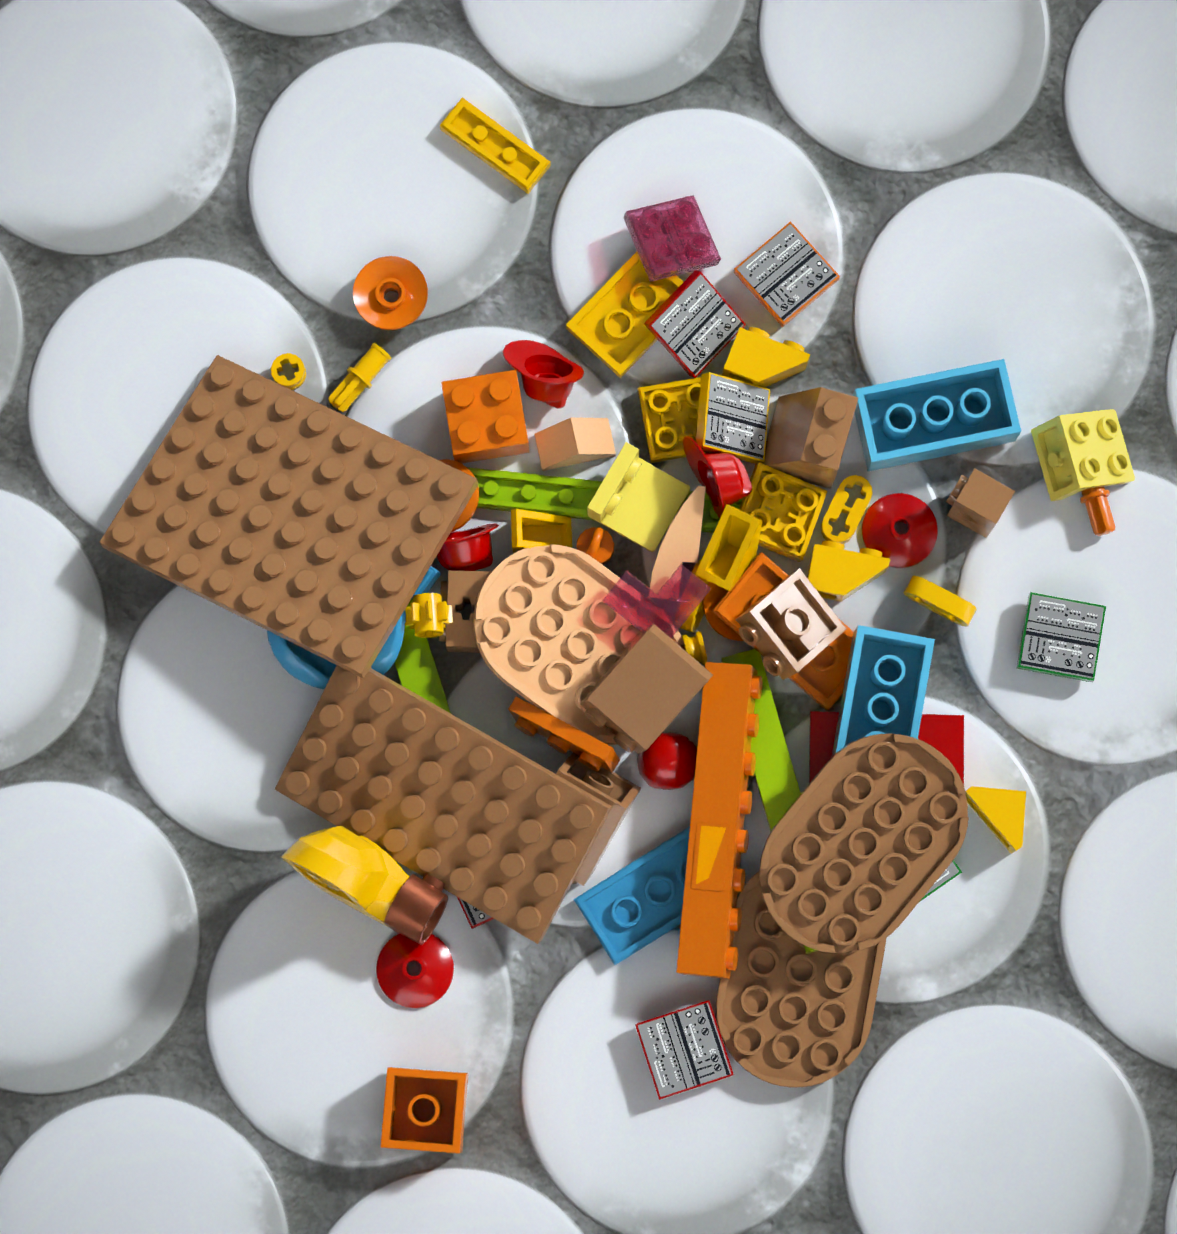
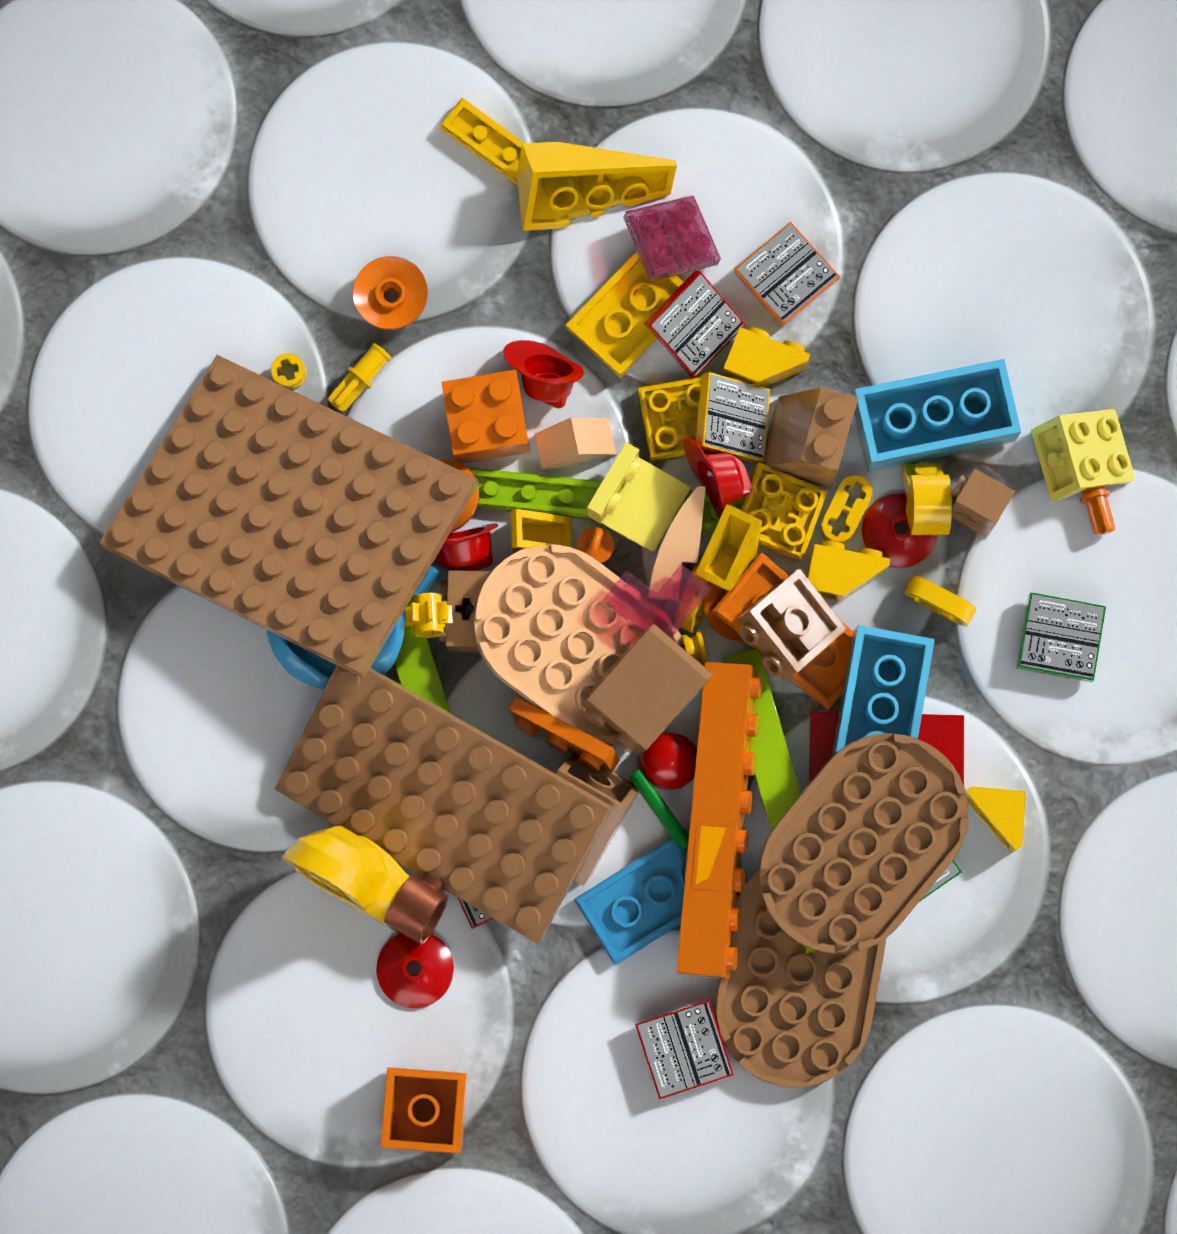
(576, 180): none -> yellow wedge
(660, 809): none -> green piece
(927, 498): none -> yellow brick

